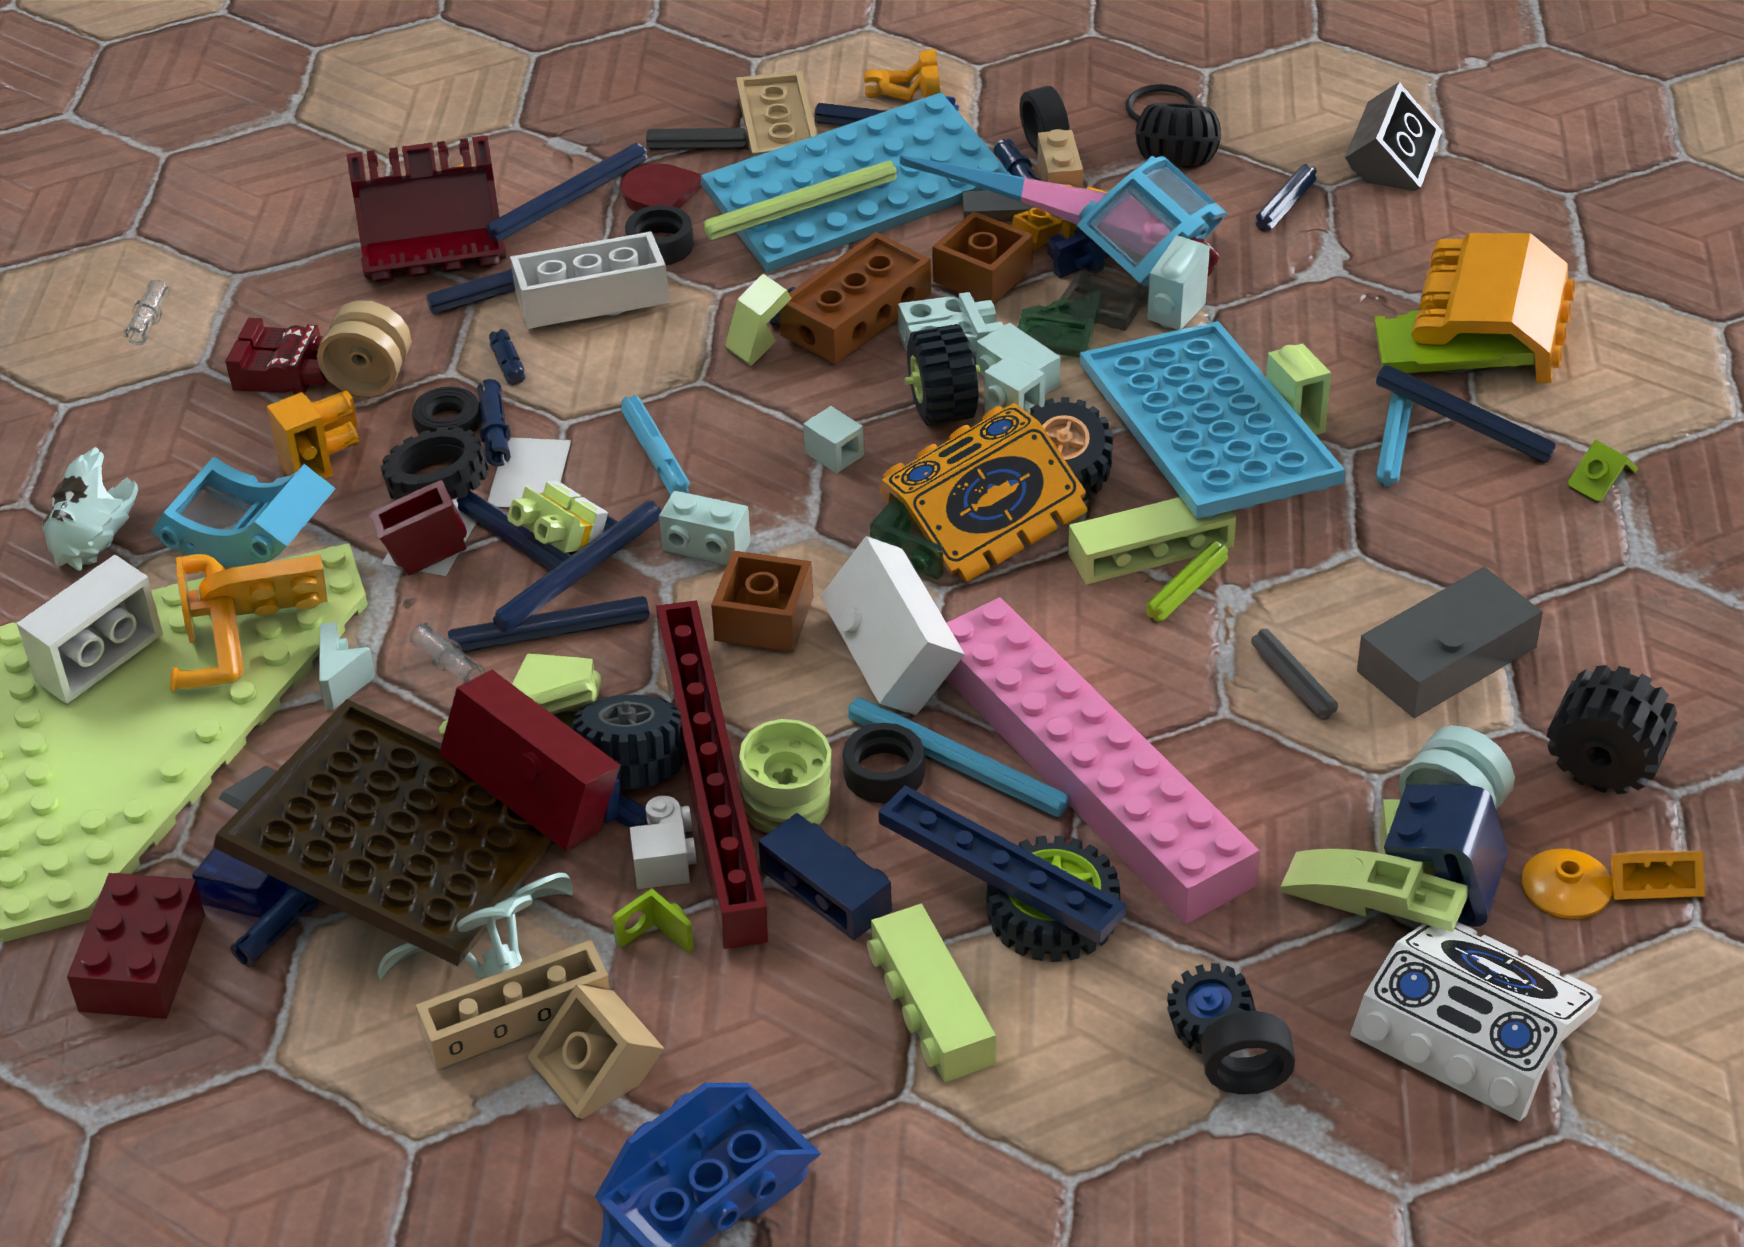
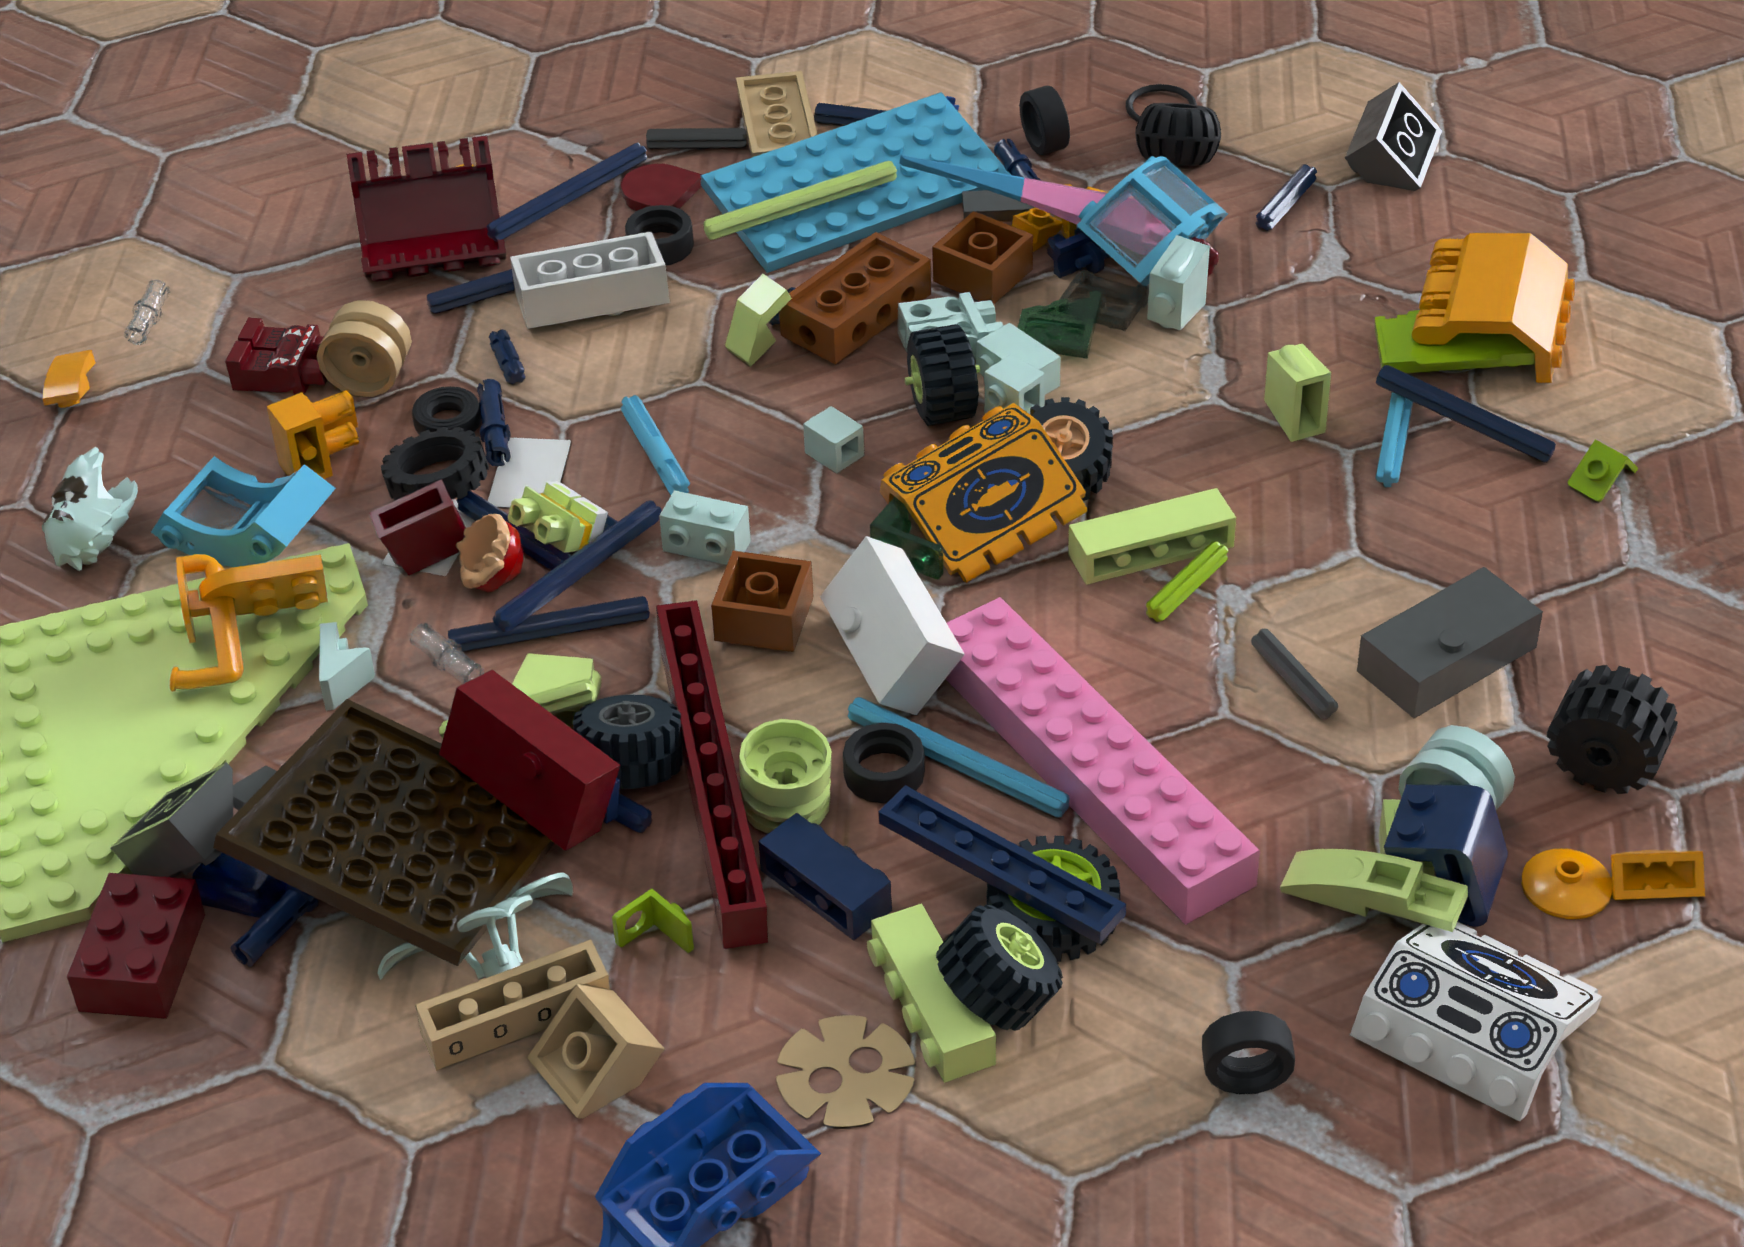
(67, 379): none -> light orange slope
(90, 628): white brick -> none
(180, 827): none -> dark grey slope
(490, 553): none -> light nougat hair
(660, 847): white brick -> none
(849, 1102): none -> tan piece
(886, 80): light orange piece -> none
(999, 967): none -> black wheel
(1059, 158): tan brick -> none
(1206, 999): black wheel -> none
(1211, 420): medium azure plate -> none

